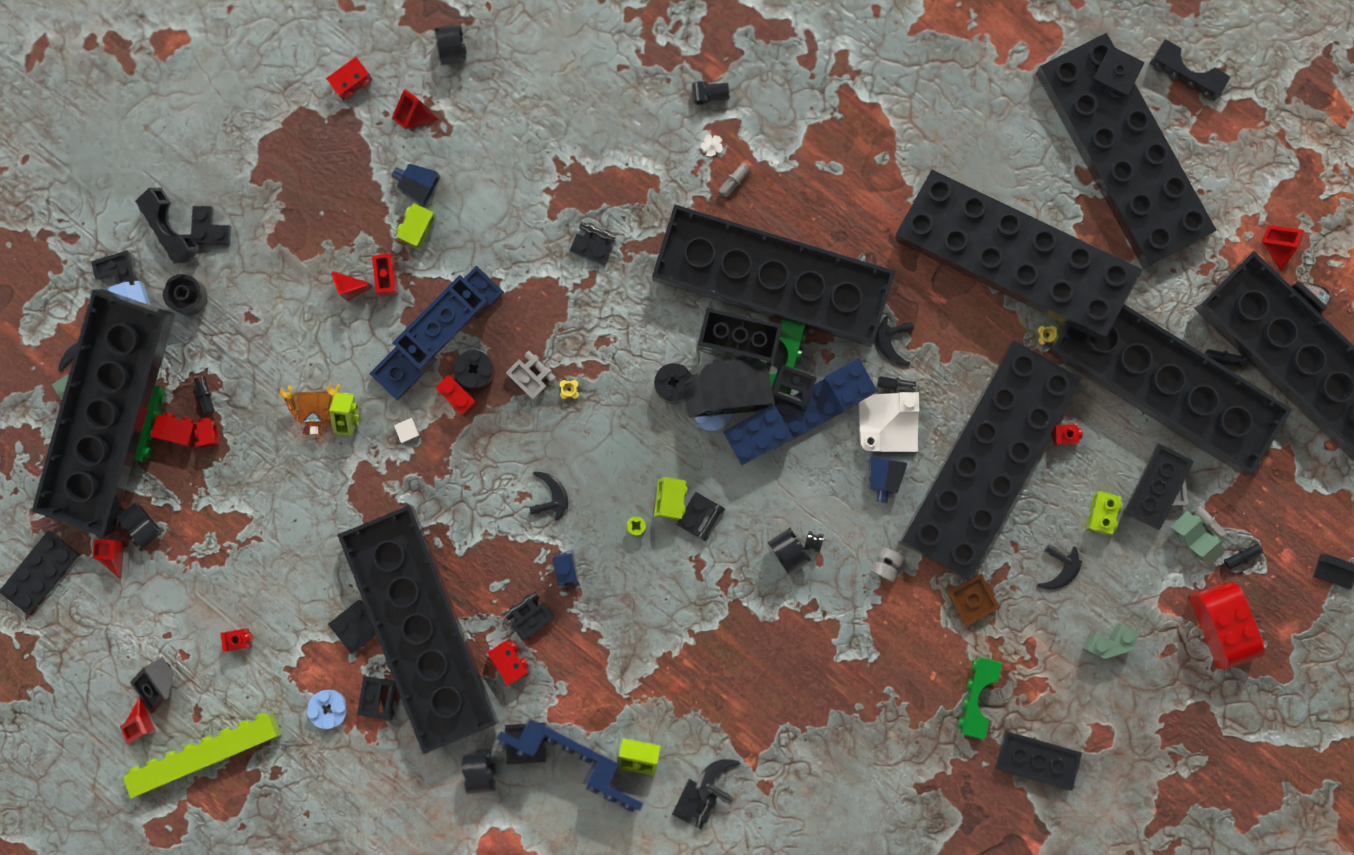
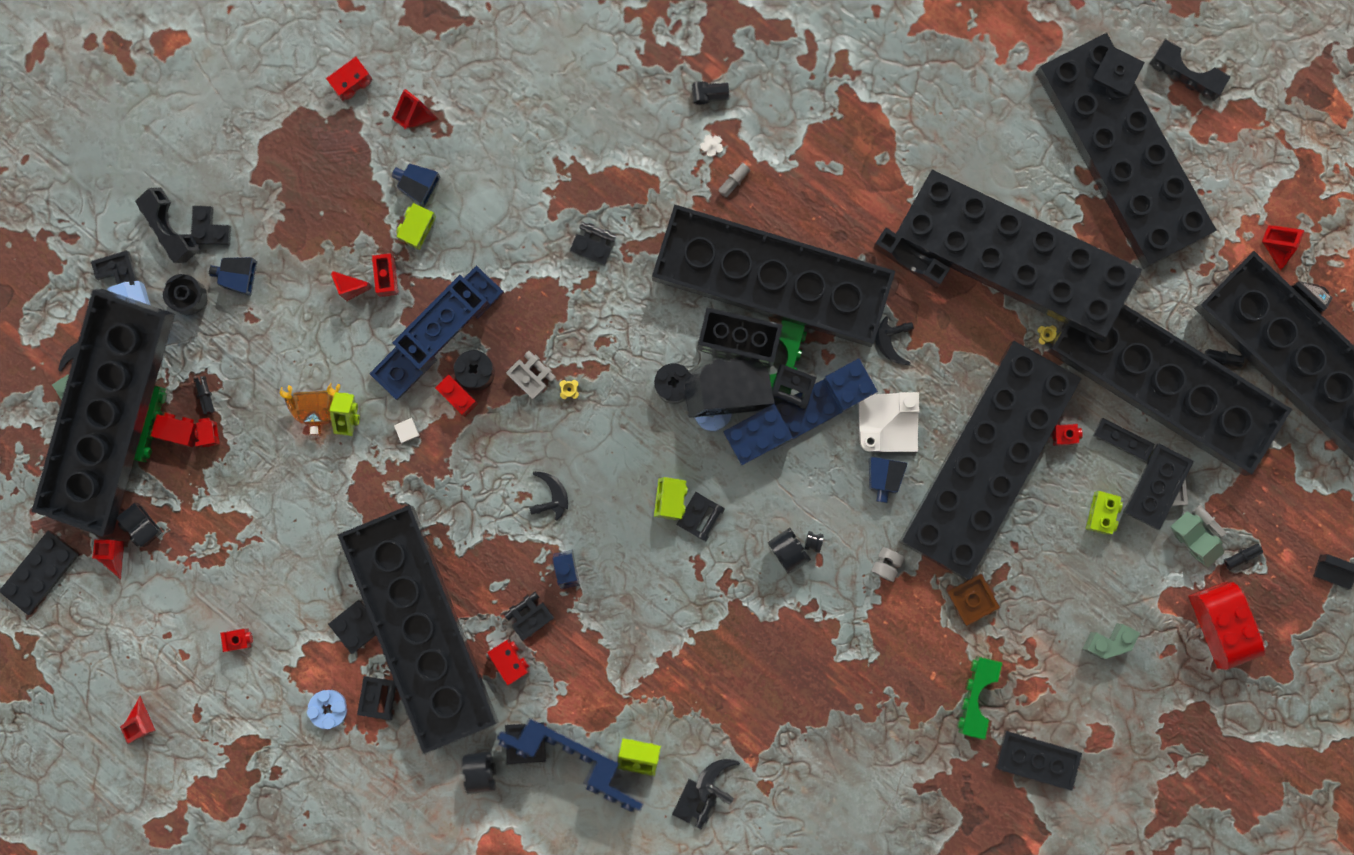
(154, 683): black slope -> none
(201, 755): lime brick -> none
(235, 274): none -> dark blue torso
(449, 44): black brick -> none
(638, 528): lime wheel -> none
(896, 384): black axle -> none
(897, 250): none -> black arch
(1070, 569): black piece -> none
(1123, 439): none -> black plate

